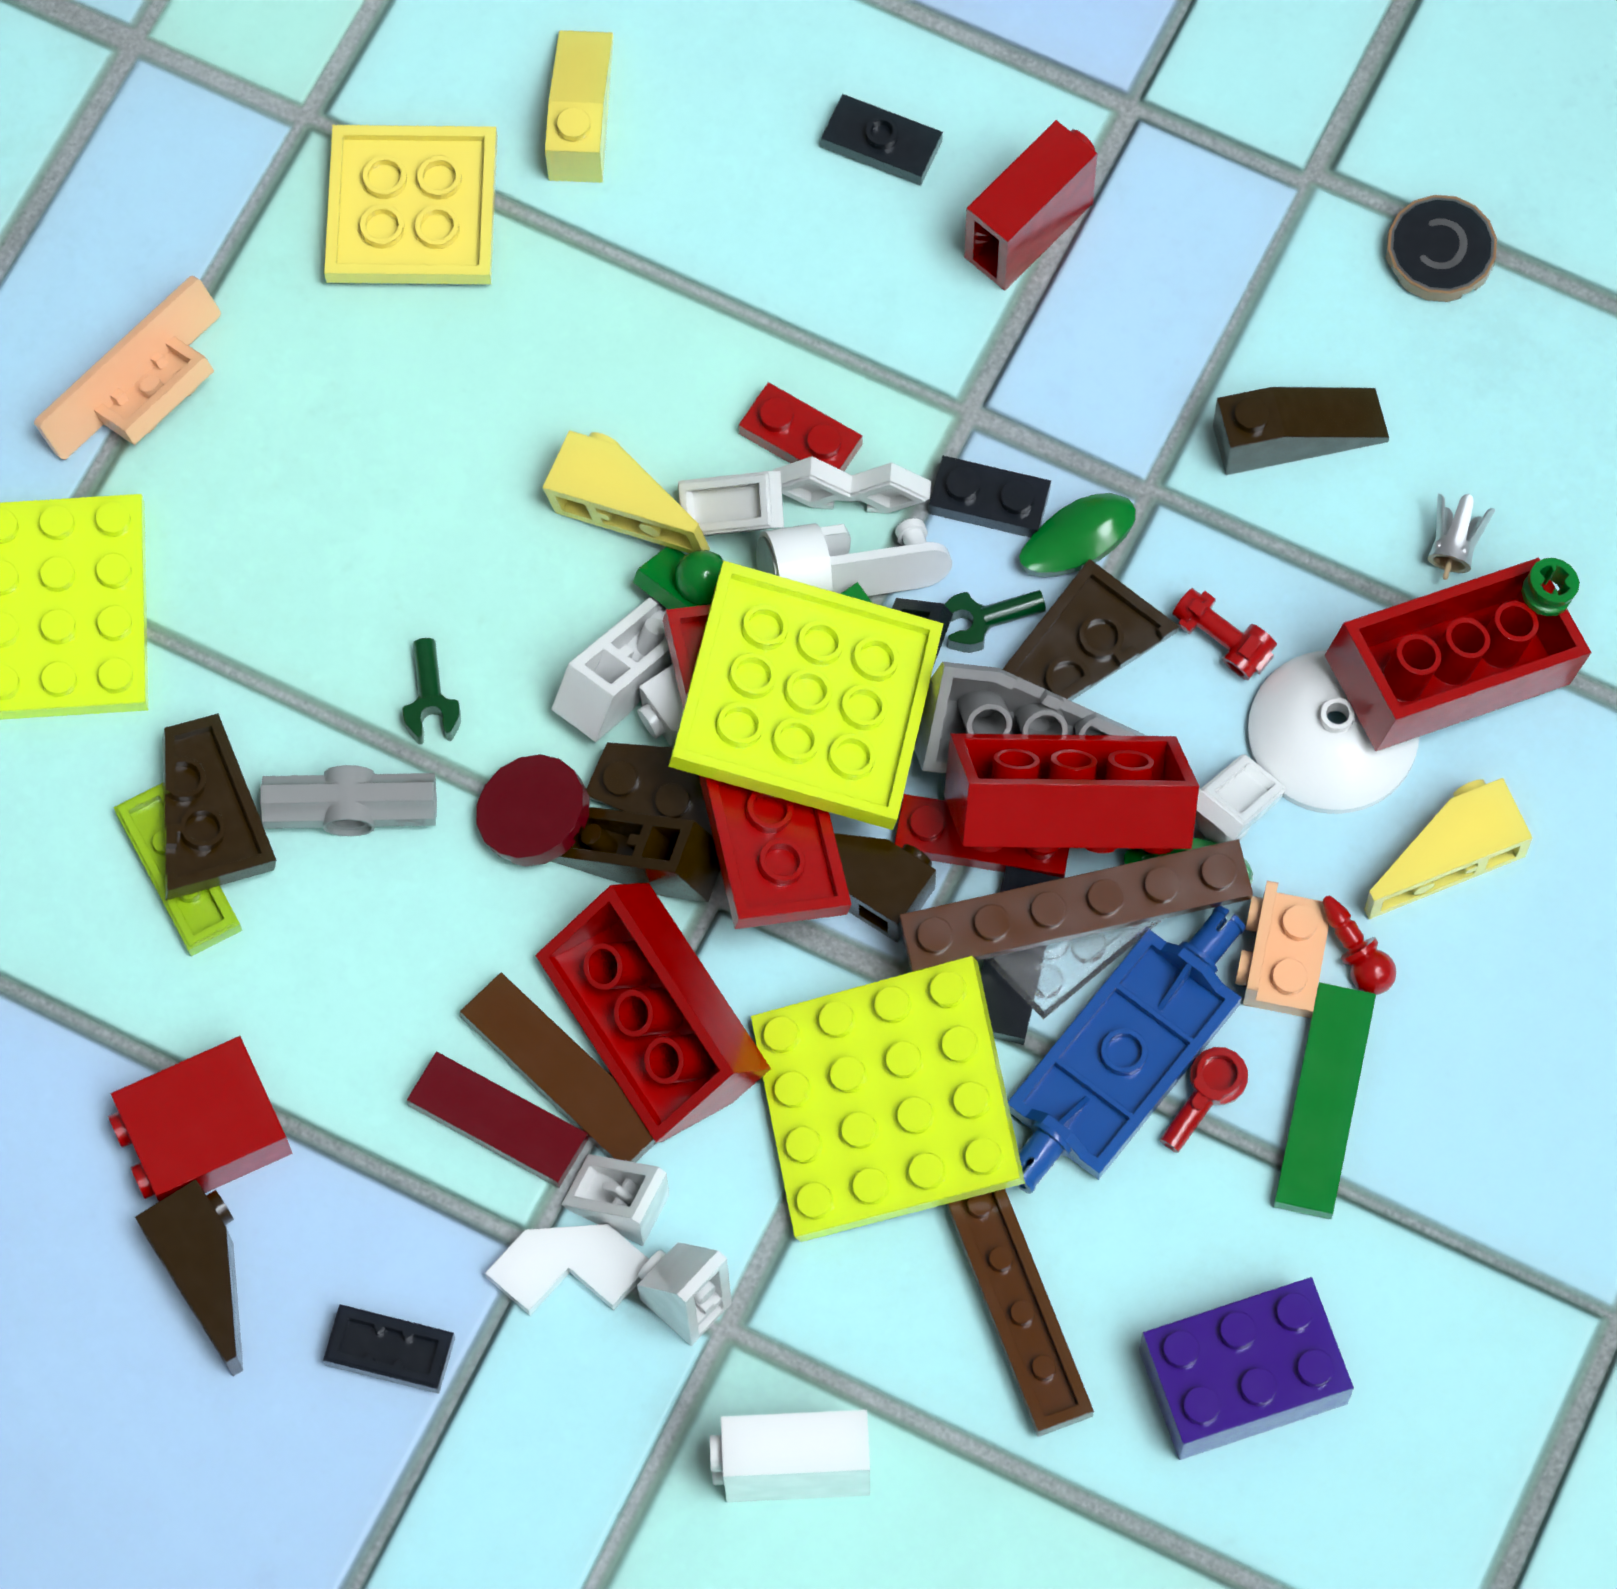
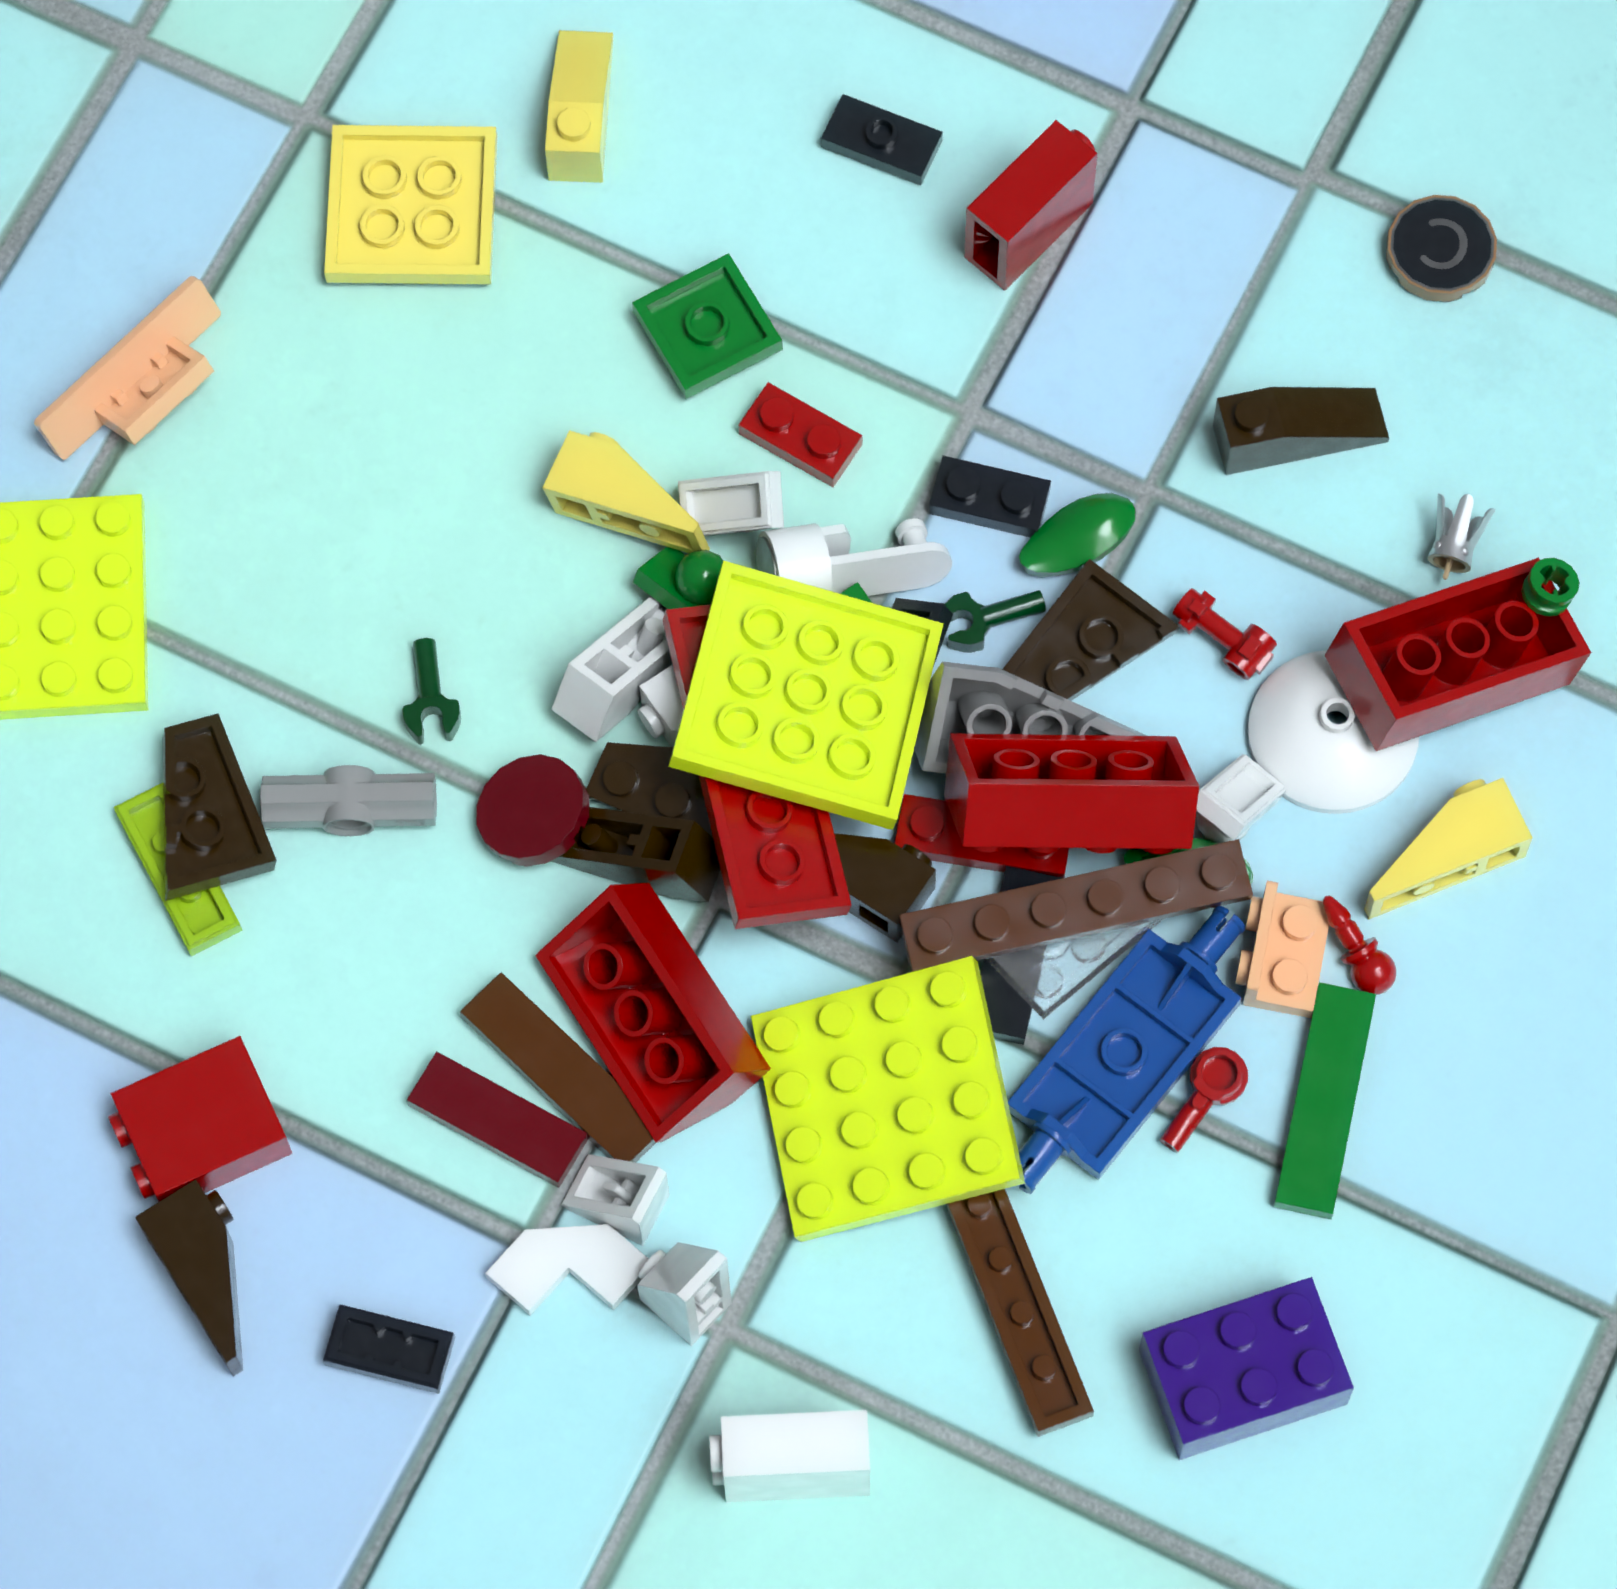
(707, 326): none -> green plate
(881, 488): white tile -> none

